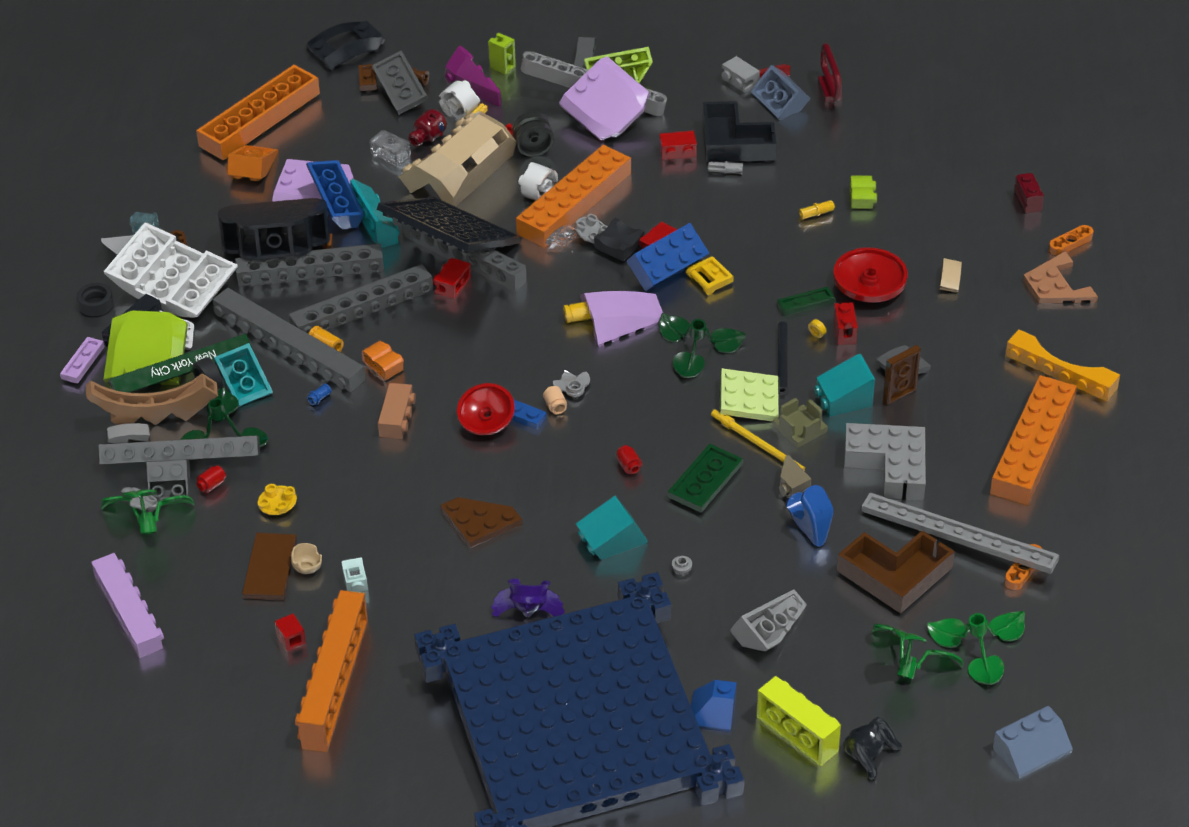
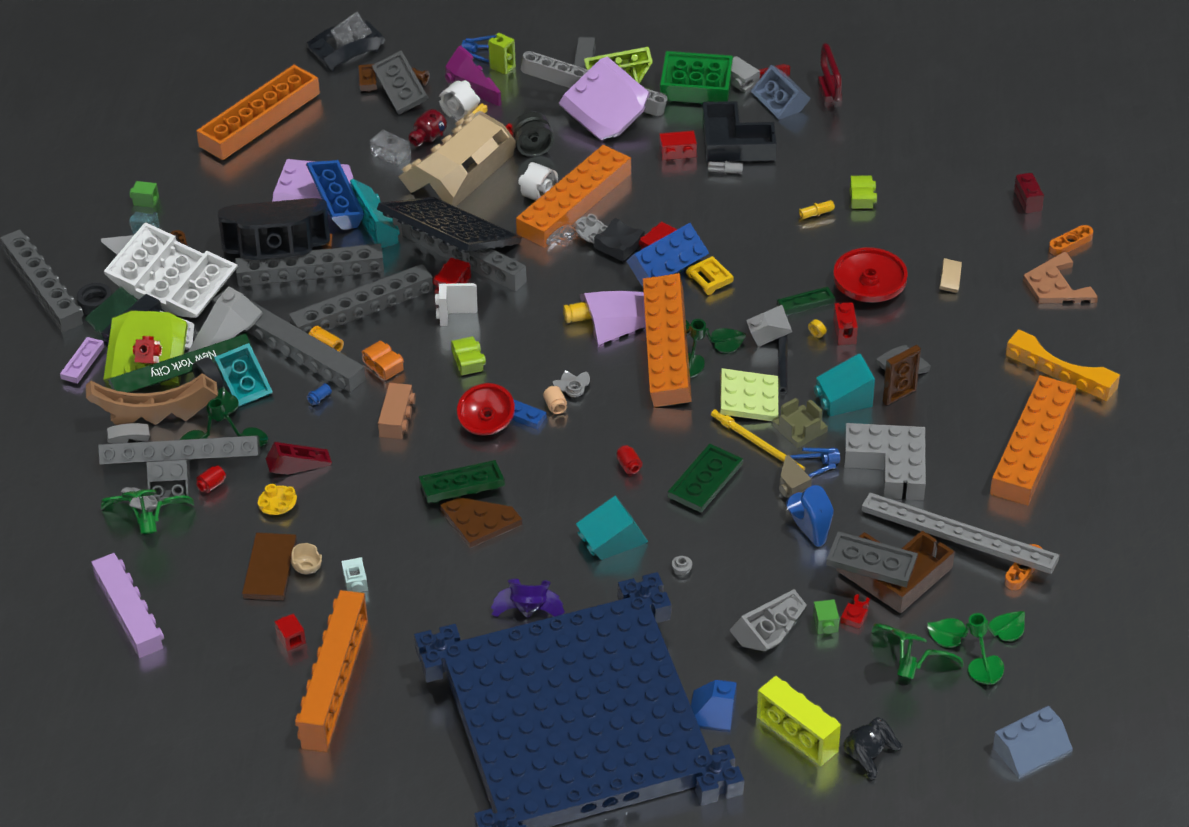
(42, 281): none -> dark grey brick
(110, 308): none -> clear green piece
(144, 194): none -> bright green brick
(147, 350): none -> red brick
(227, 319): none -> light grey wedge
(251, 162): orange slope -> none
(292, 458): none -> dark red slope
(351, 30): none -> clear brick
(455, 299): none -> white bracket
(461, 481): none -> dark green plate
(467, 355): none -> lime brick
(471, 46): none -> blue plant
(666, 340): none -> orange brick
(696, 77): none -> green slope
(769, 325): none -> light grey slope
(826, 617): none -> bright green brick
(828, 456): none -> blue plant
(855, 613): none -> red plate
(872, 559): none -> dark grey plate

